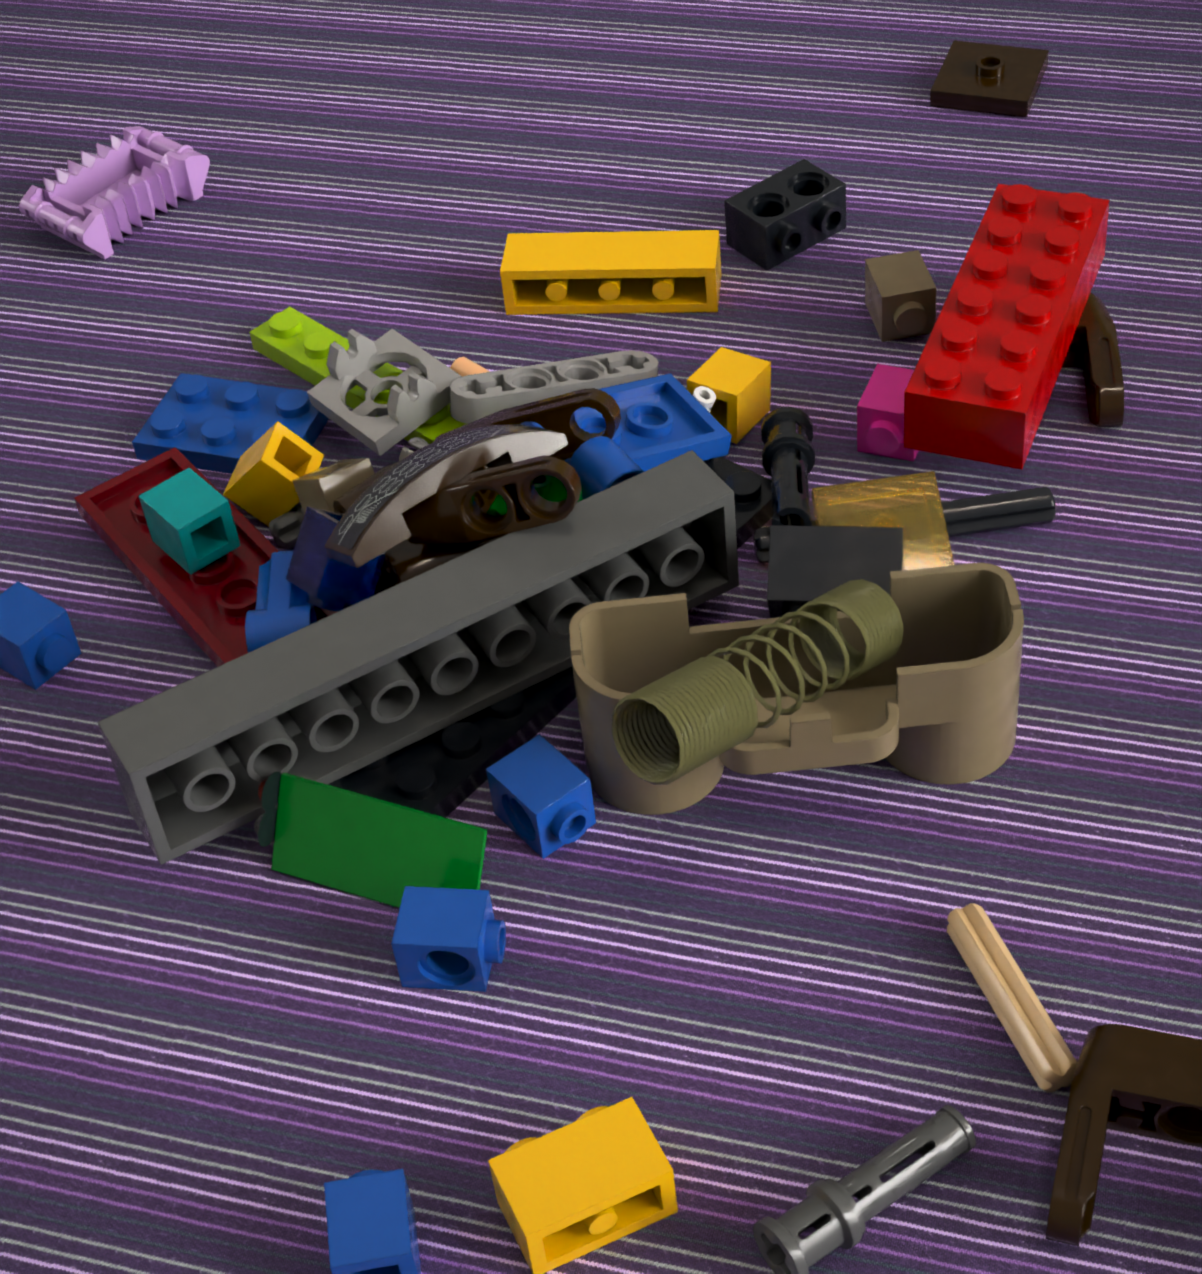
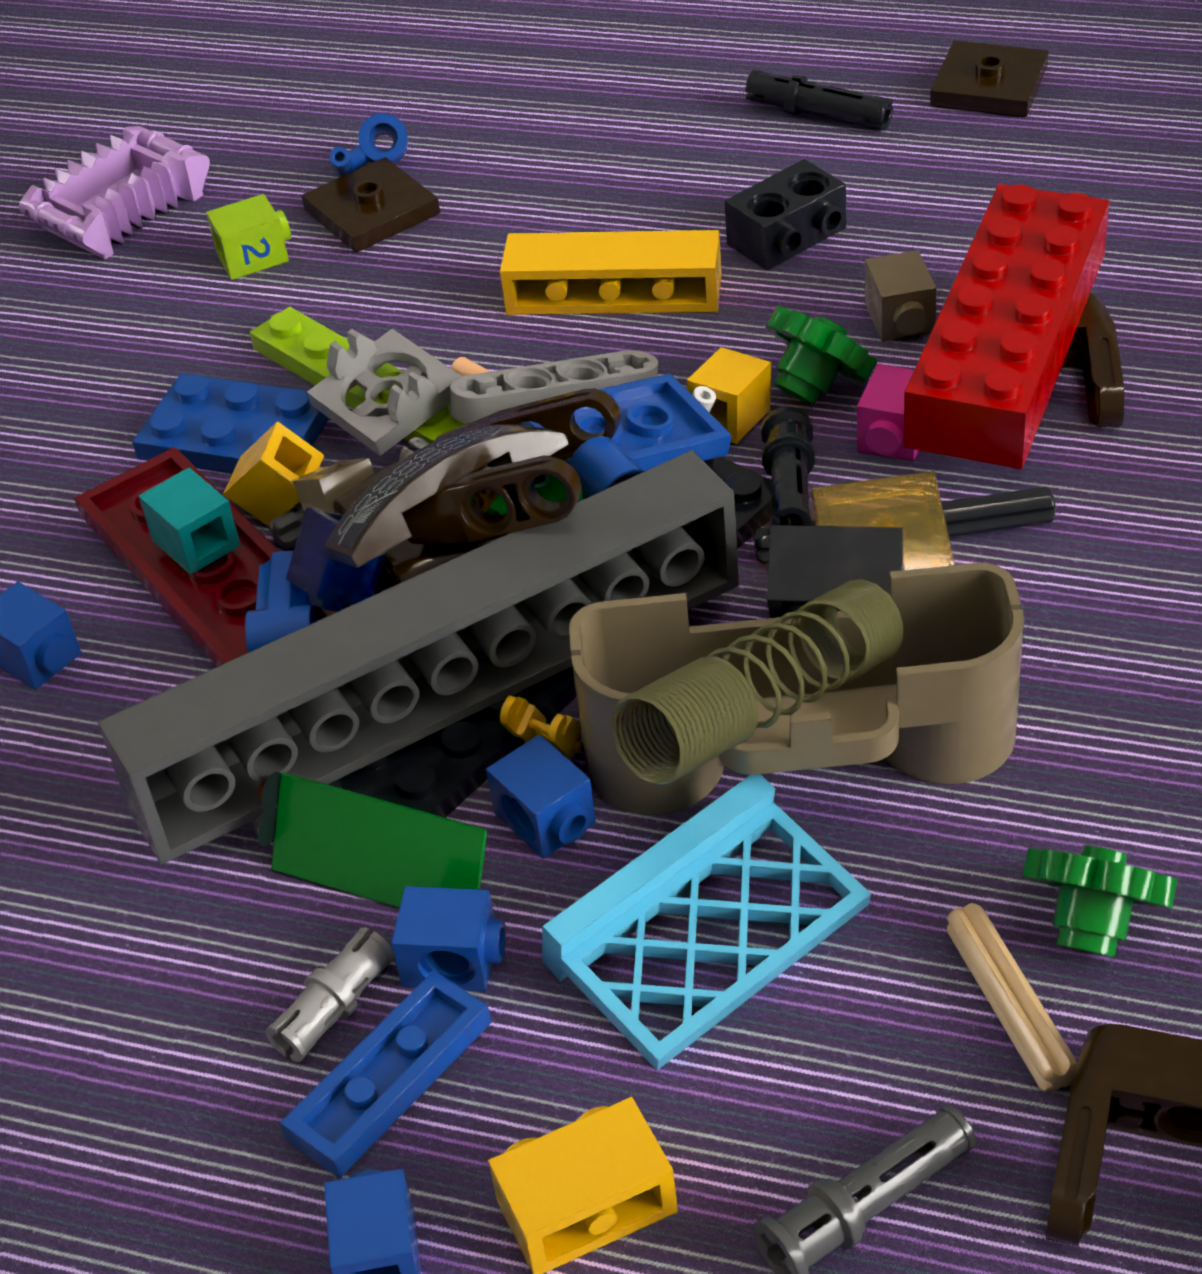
(249, 236): none -> lime brick
(330, 994): none -> light grey pin
(371, 204): none -> dark brown plate
(373, 127): none -> blue plate
(385, 1073): none -> blue plate
(527, 722): none -> yellow piece
(655, 885): none -> medium azure fence
(800, 95): none -> black pin
(815, 354): none -> green plant
(1096, 894): none -> green plant

